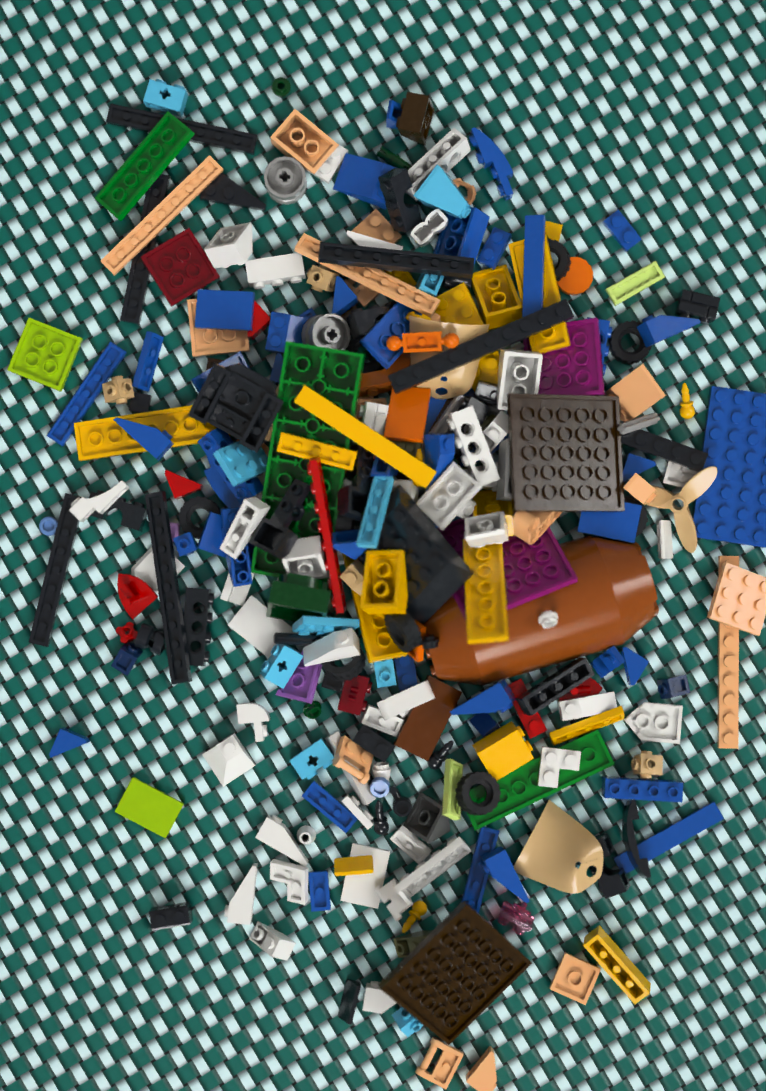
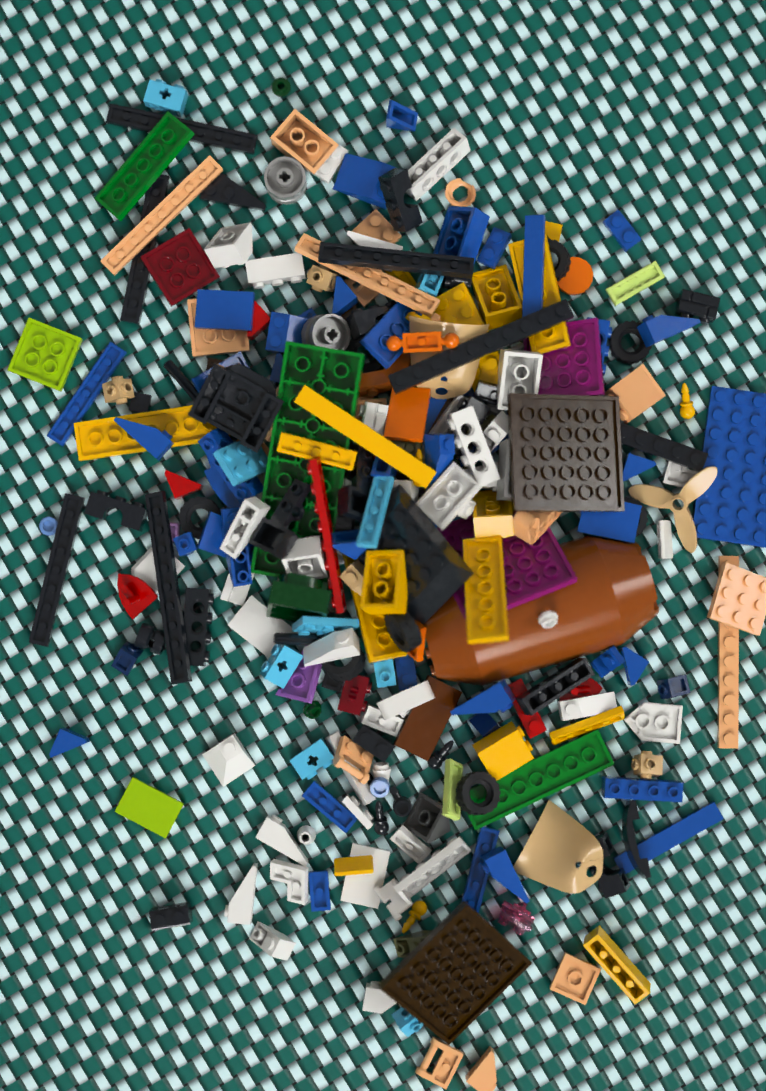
(84, 507): white slope -> none
(127, 637): red plate -> none
(147, 361): blue plate -> none
(181, 379): none -> black axle
(254, 714): white brick -> none
(349, 1000): black slope -> none
(392, 159): dark green pin -> none
(415, 117): dark brown slope -> none
(430, 641): black plate -> none
(433, 224): white brick -> none
(442, 193): medium azure slope -> none
(486, 529): white slope -> none
(491, 156): blue slope -> none
(552, 761): white plate -> none
(638, 423): light grey axle -> none
(641, 489): light nougat slope -> none

